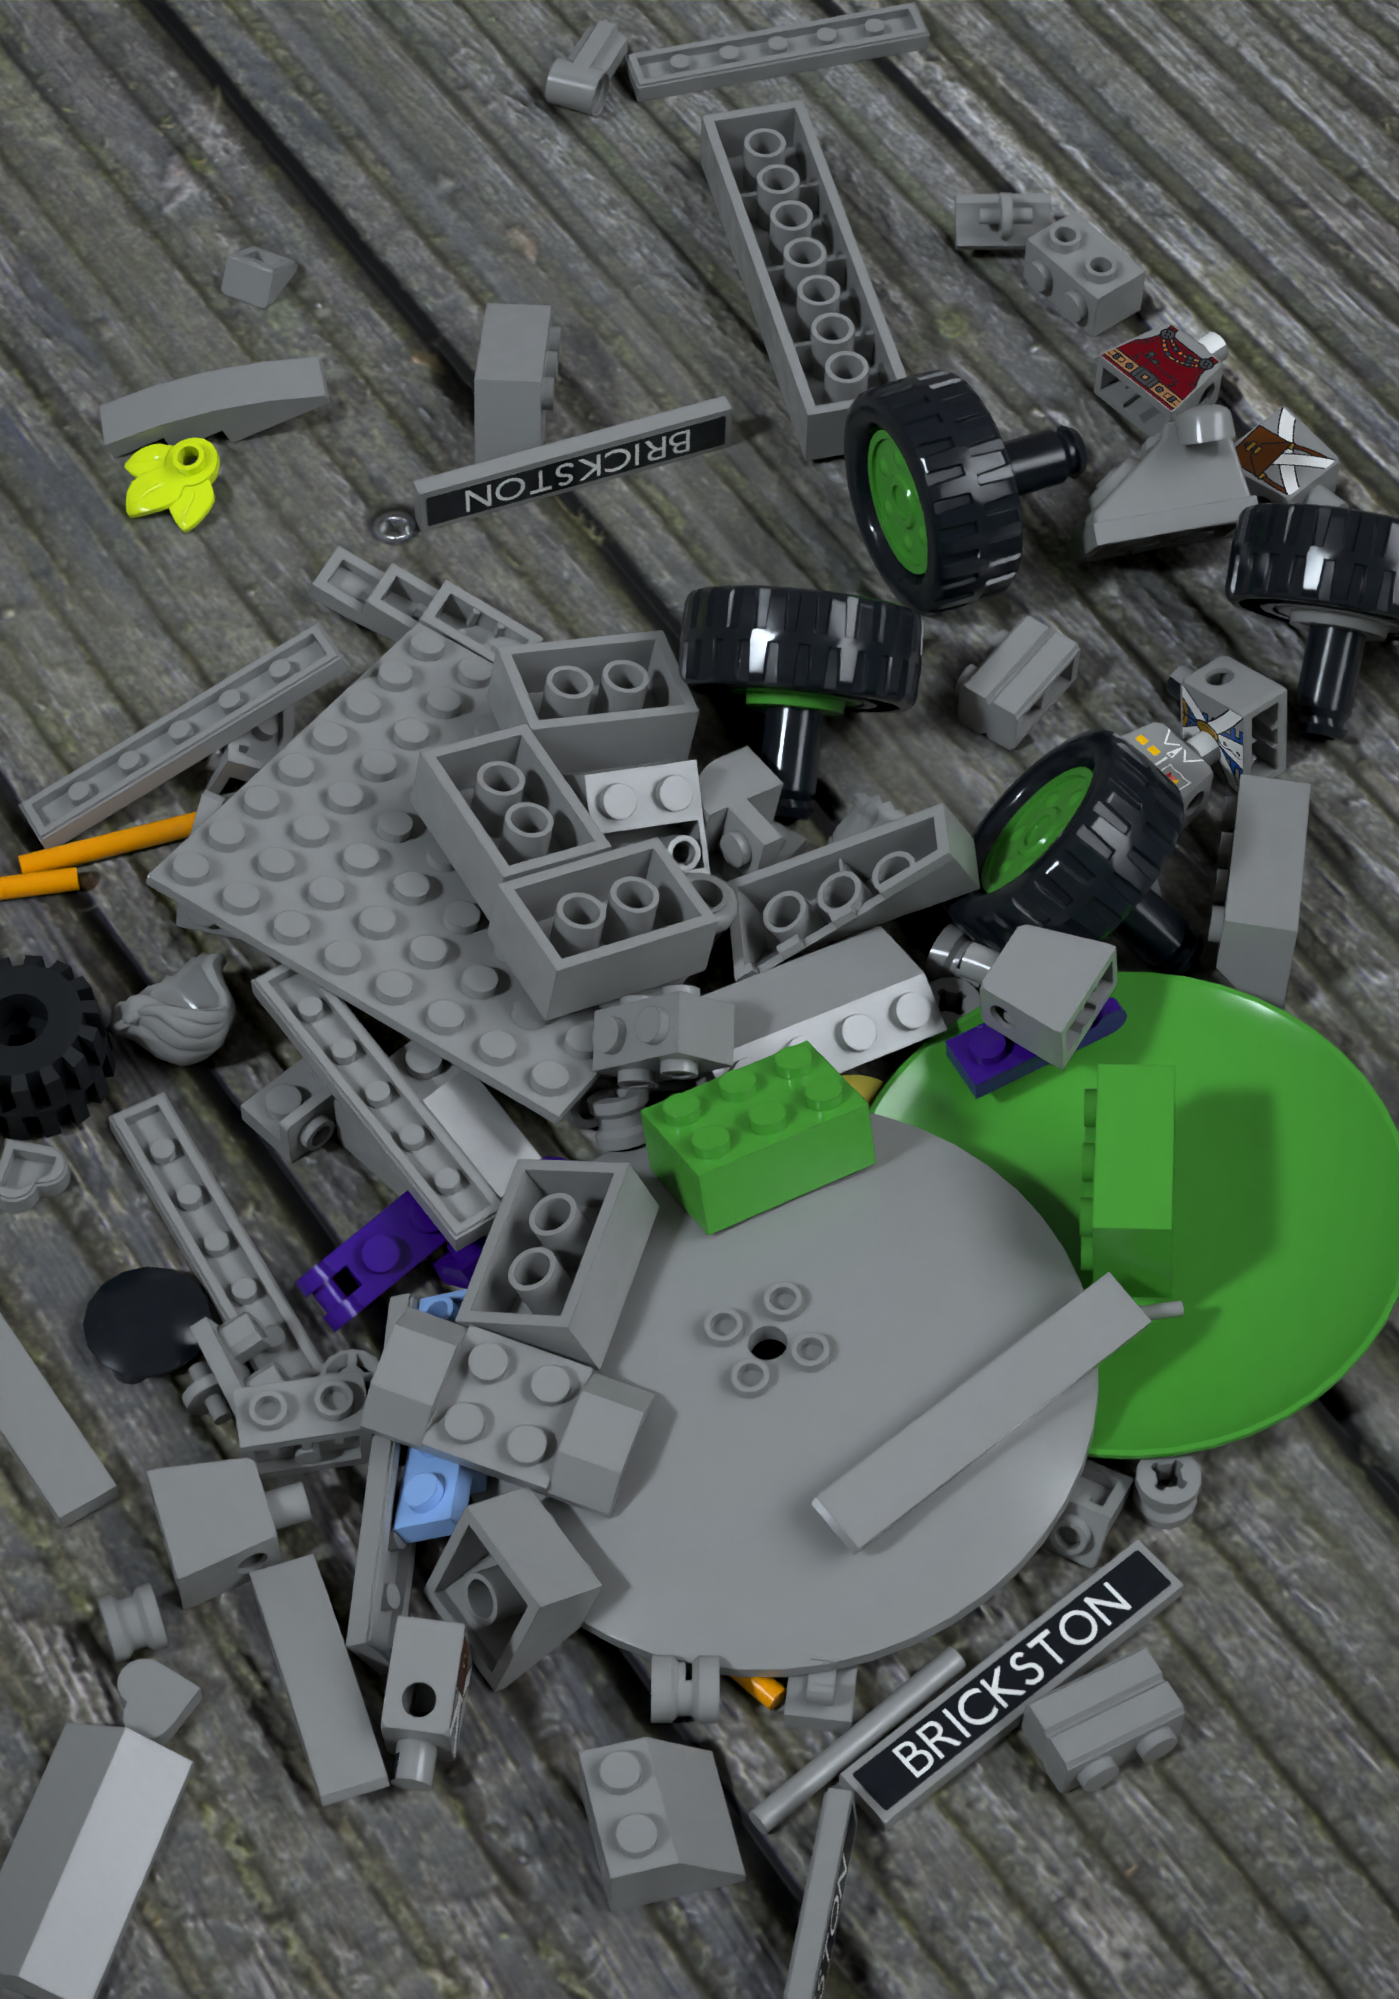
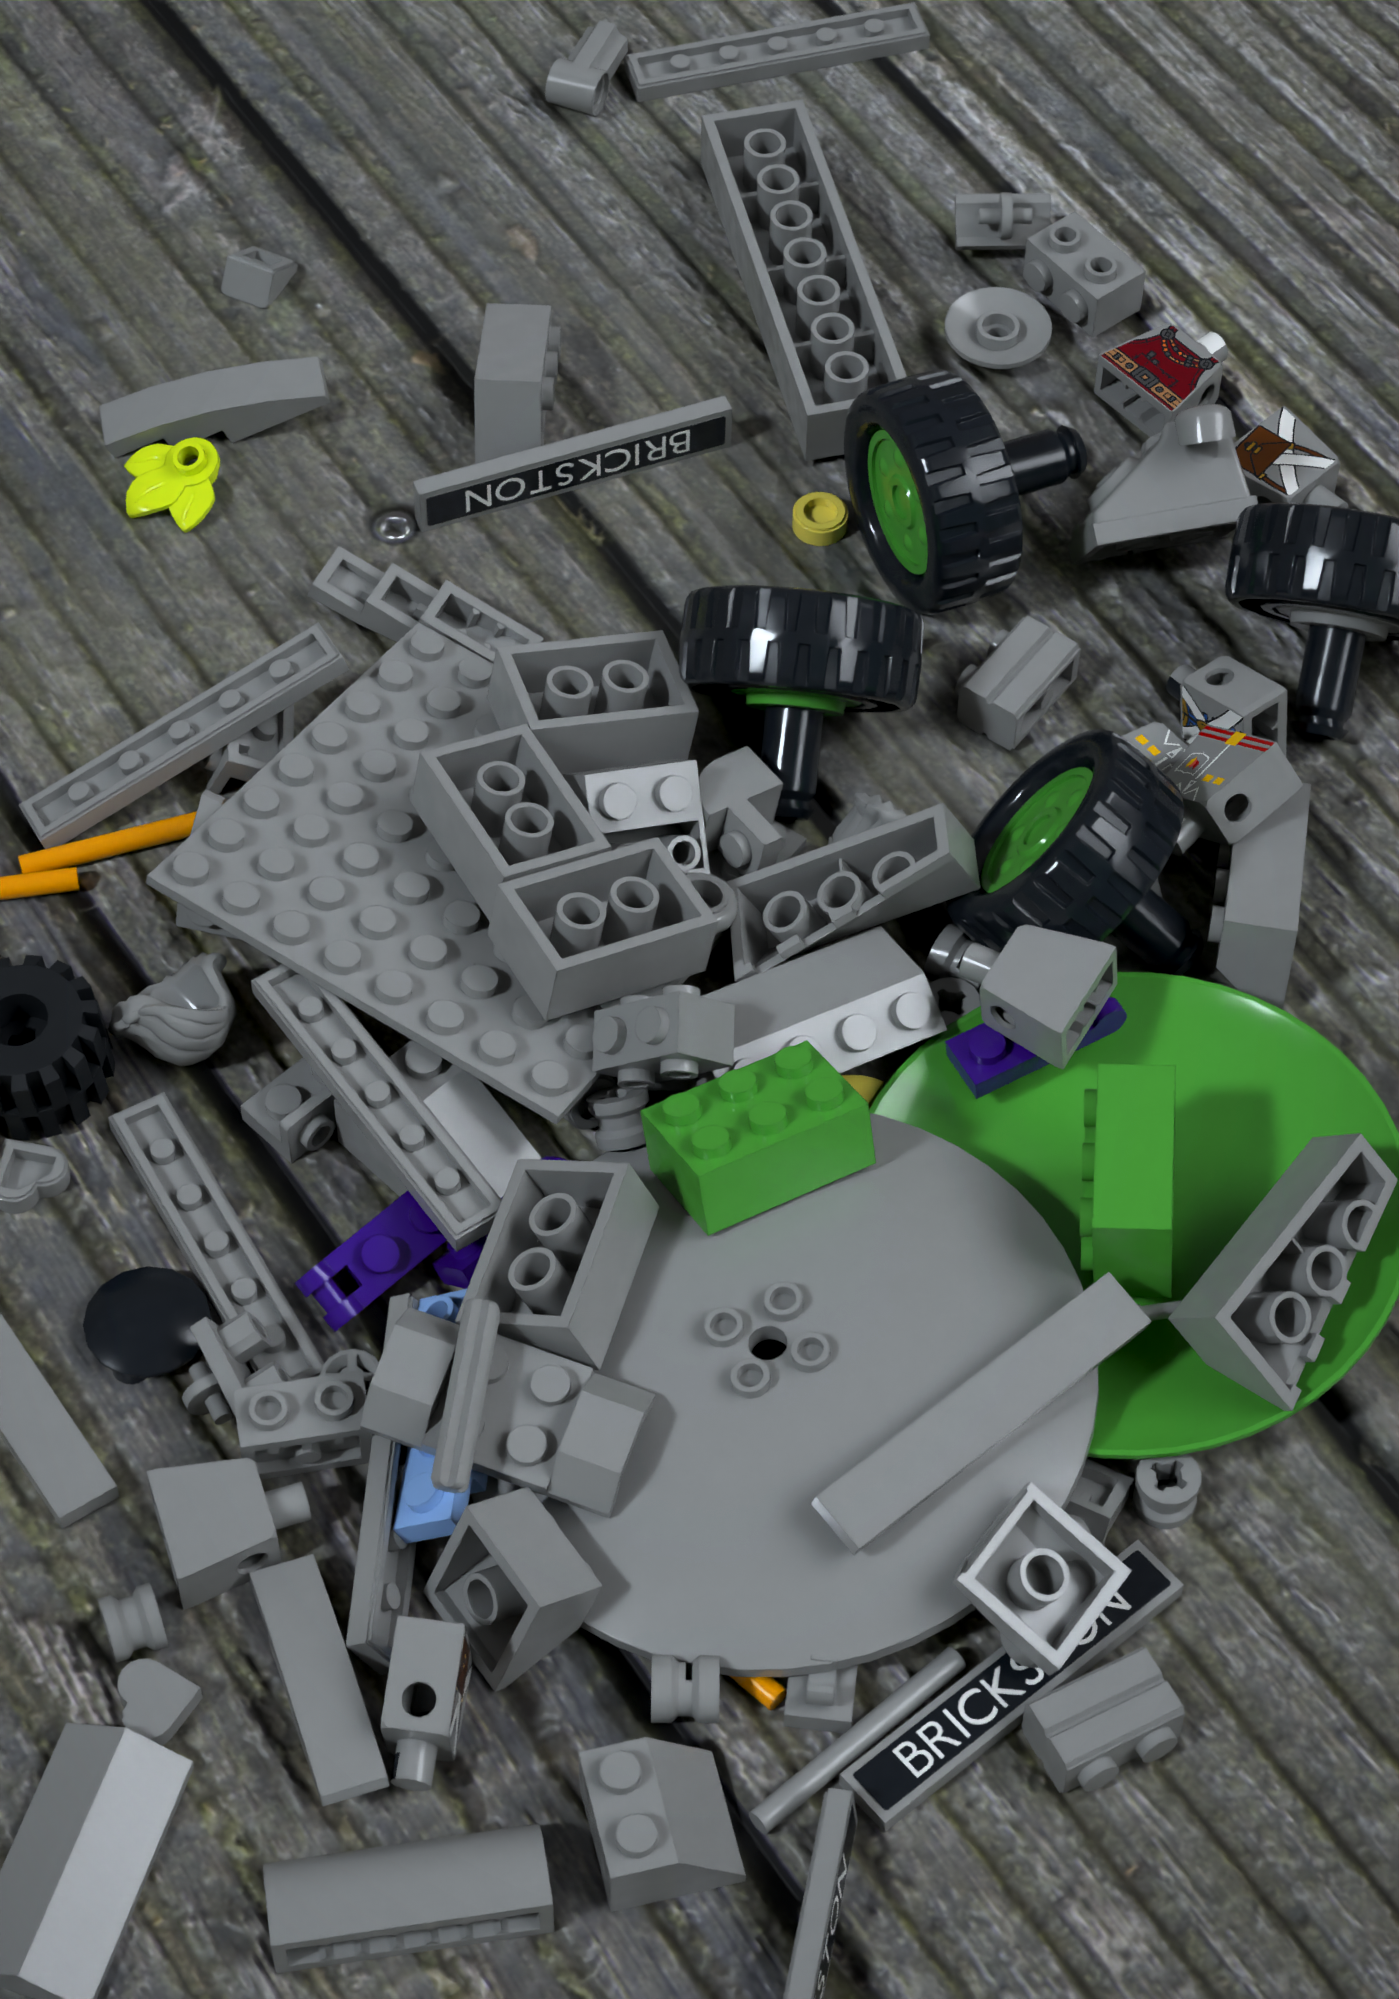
(408, 1898): none -> light grey brick
(465, 1396): none -> light grey axle
(819, 518): none -> light yellow tile
(998, 327): none -> light grey dish
(1039, 1579): none -> light grey slope
(1229, 785): none -> light grey torso
(1286, 1267): none -> light grey wedge

